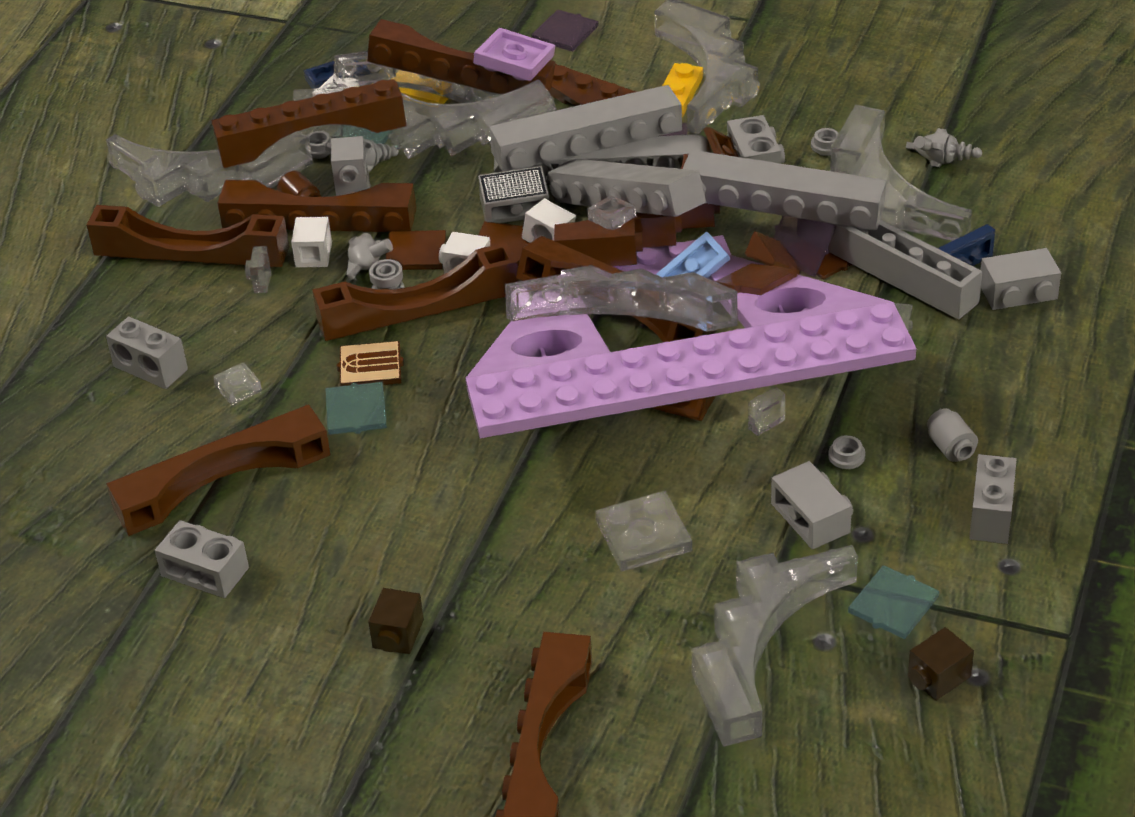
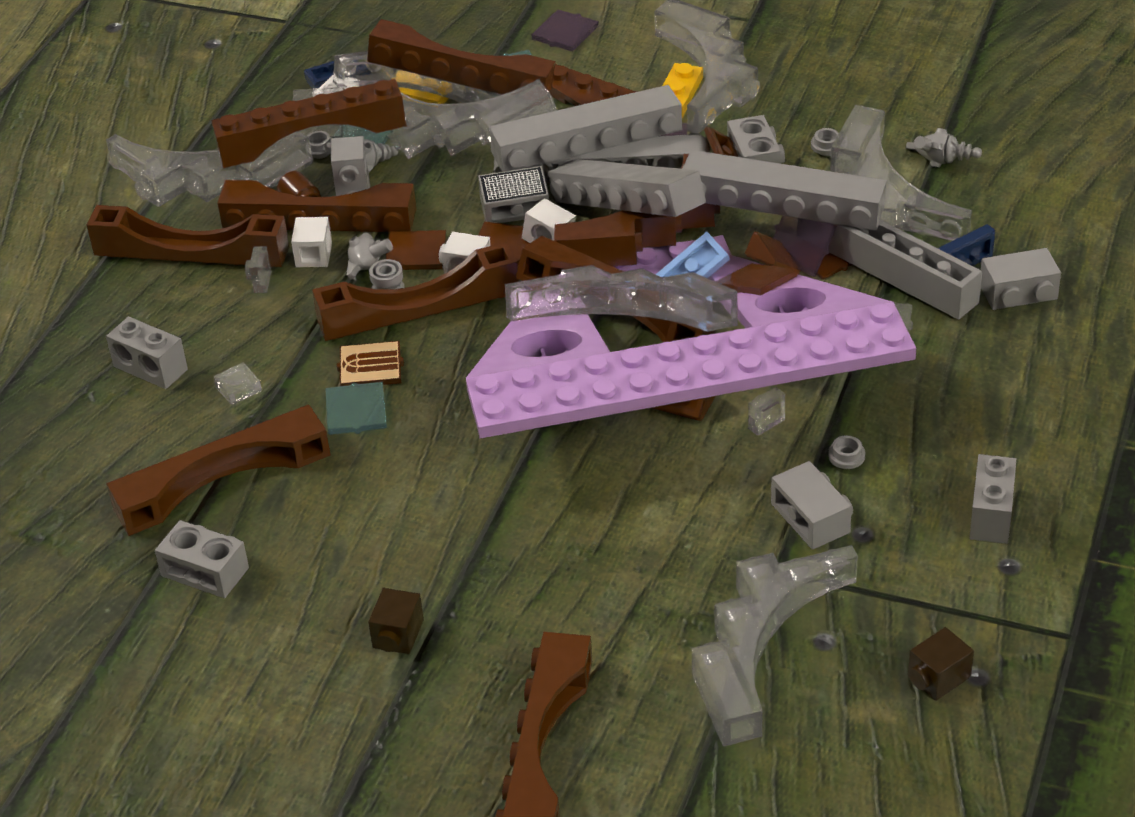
(514, 54): lavender plate -> none
(611, 212): clear plate -> none
(643, 530): clear plate -> none
(893, 602): clear light blue piece -> none
(952, 435): light grey brick -> none

